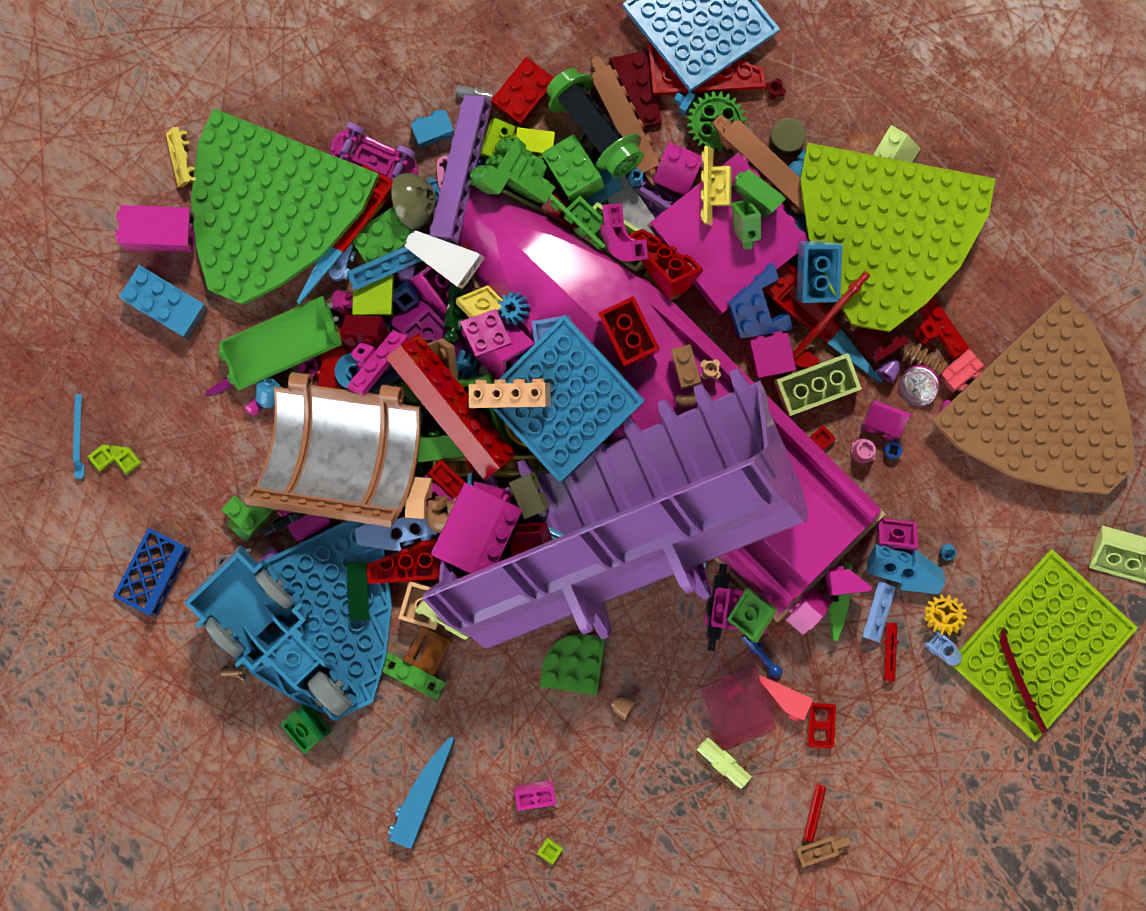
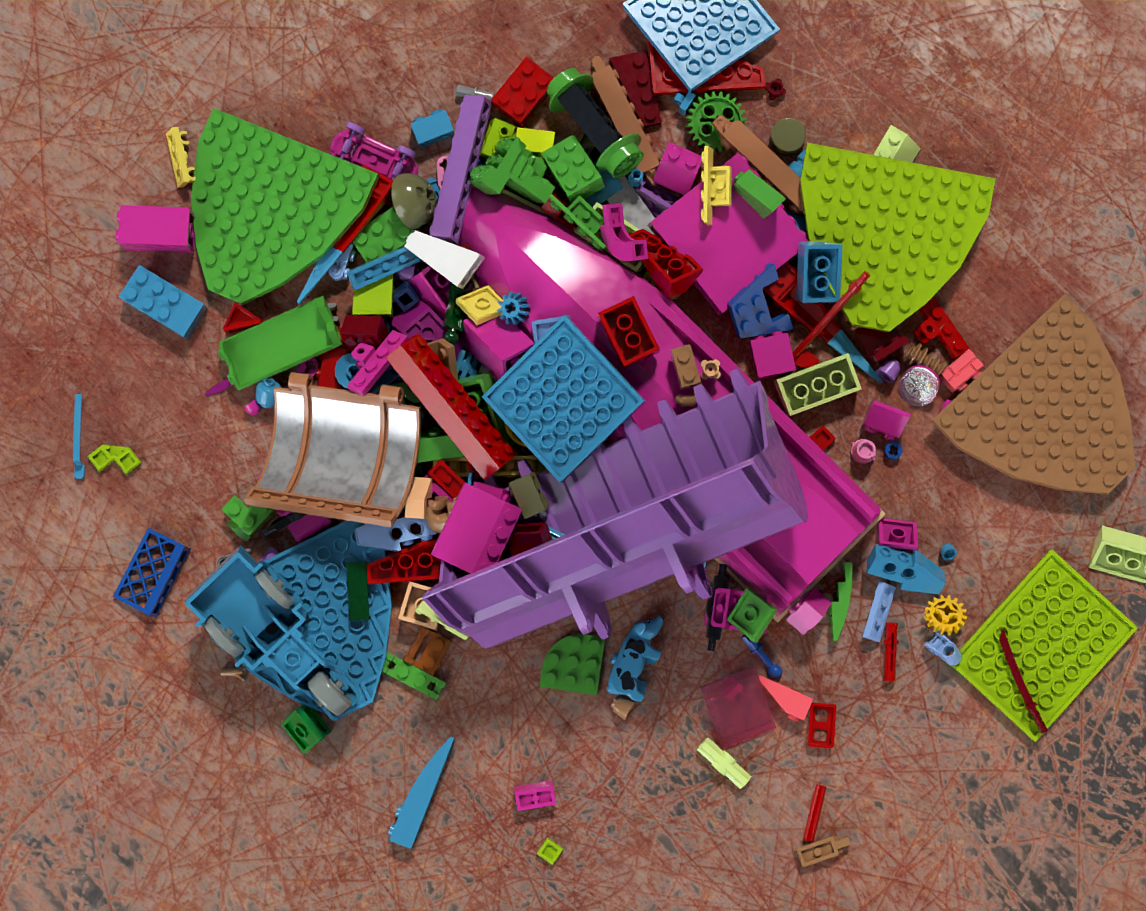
(240, 320): none -> red slope
(342, 302): dark pink tile -> none
(485, 332): dark pink hinge -> none
(509, 394): light nougat brick -> none
(631, 658): none -> dark azure animal
(746, 223): bright green torso -> none
(844, 582): dark pink slope -> none

